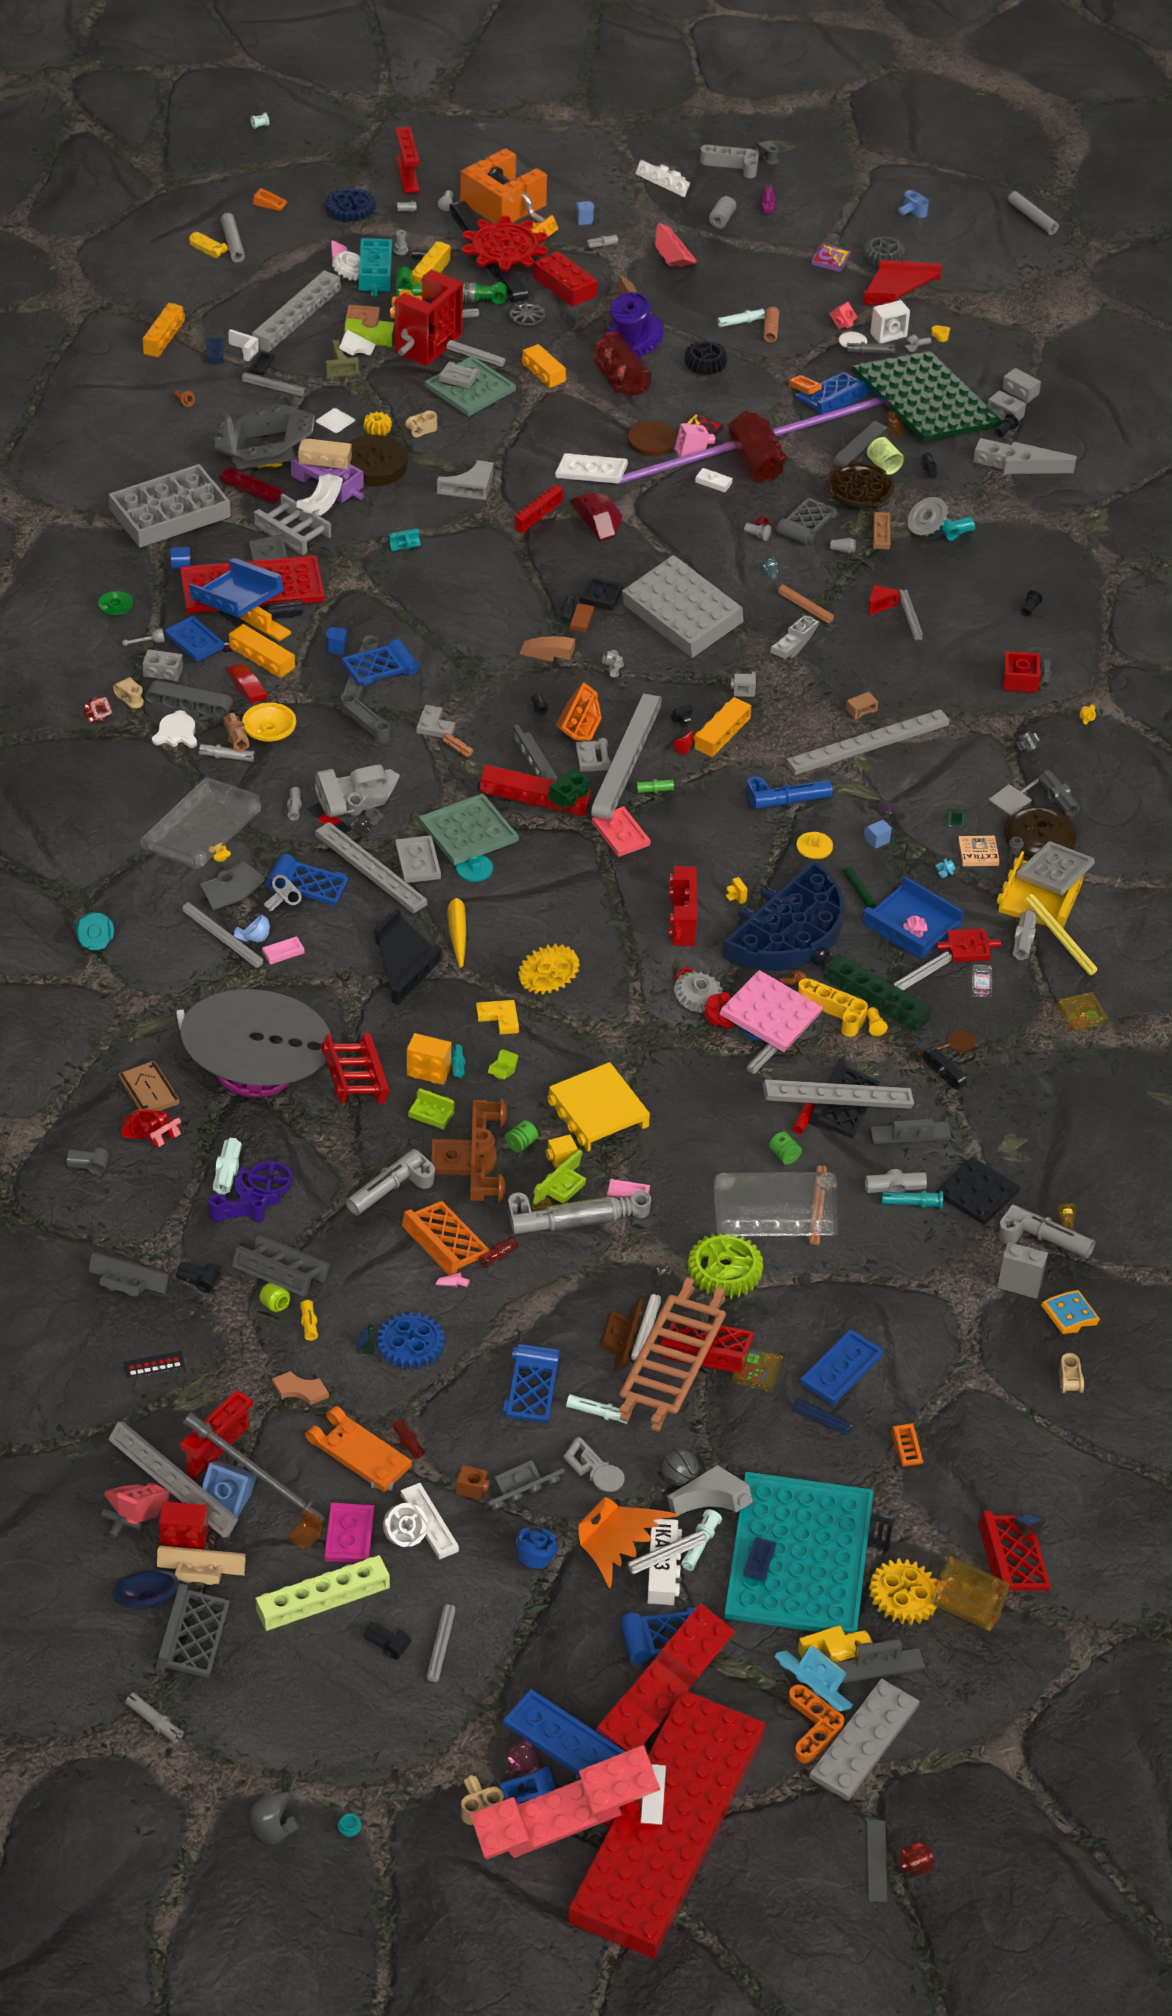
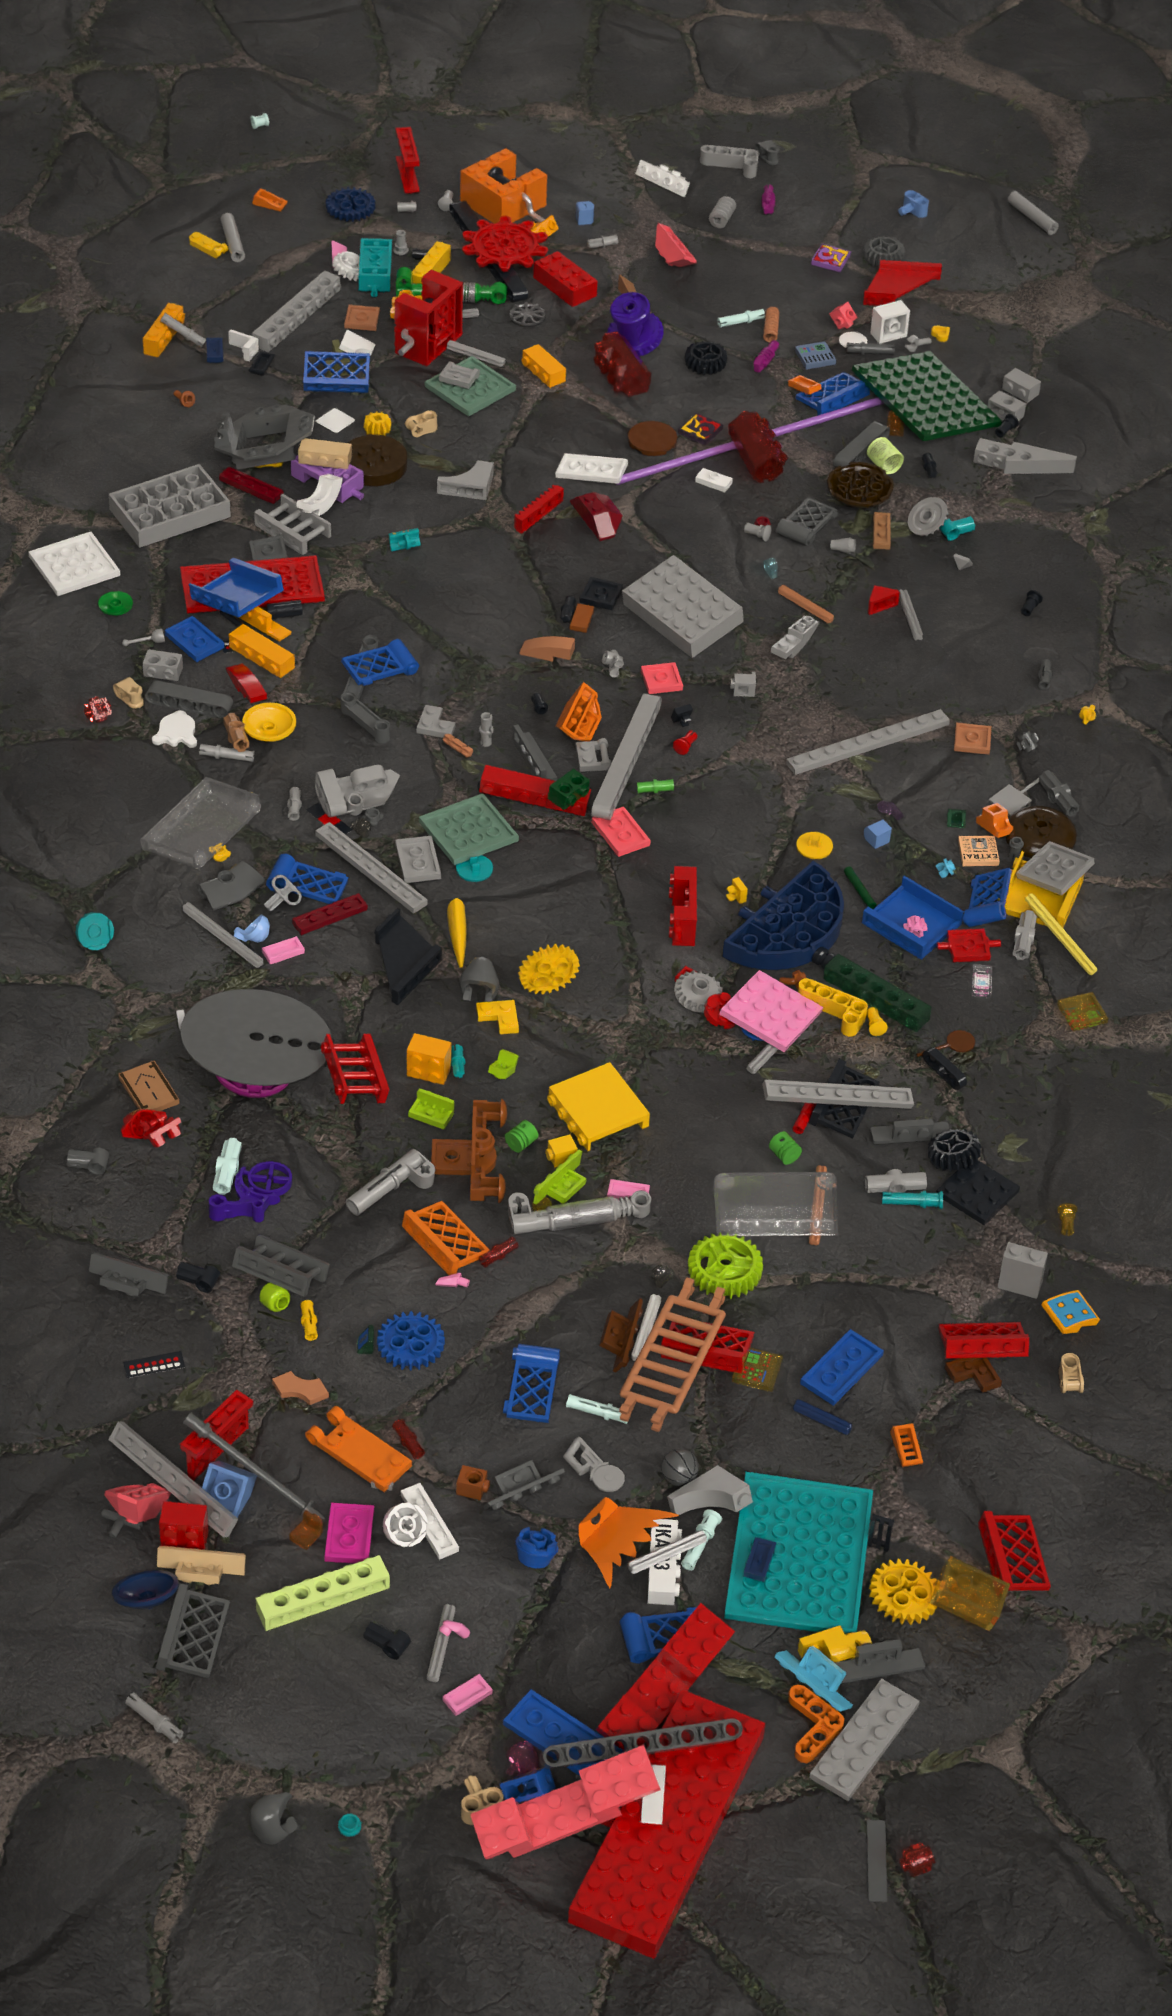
(74, 563): none -> white plate
(180, 557): blue piece -> none
(188, 333): none -> light grey pin
(276, 385): light grey axle -> none
(329, 914): none -> dark red plate
(336, 384): none -> blue fence
(336, 640): blue piece -> none
(380, 335): lime arch -> none
(456, 1627): none -> bright pink arm
(467, 1694): none -> bright pink tile
(479, 972): none -> dark grey piece
(486, 729): none -> light grey pin
(652, 1743): none -> dark grey beam
(662, 678): none -> coral plate
(692, 439): bright pink torso -> none
(722, 726): light orange brick -> none
(762, 796): blue piece -> none
(765, 356): none -> magenta hinge
(815, 355): none -> sand blue tile
(861, 705): medium nougat piece -> none
(923, 971): light grey axle -> none
(954, 1150): none -> black gear
(962, 562): none -> light grey slope
(972, 738): none -> nougat plate
(976, 1368): none -> reddish brown plate
(989, 910): none -> blue piece
(989, 1344): none -> red fence
(995, 820): none -> orange brick
(1021, 671): red brick -> none
(1028, 1523): clear smoke slope -> none
(1043, 1228): light grey piece -> none

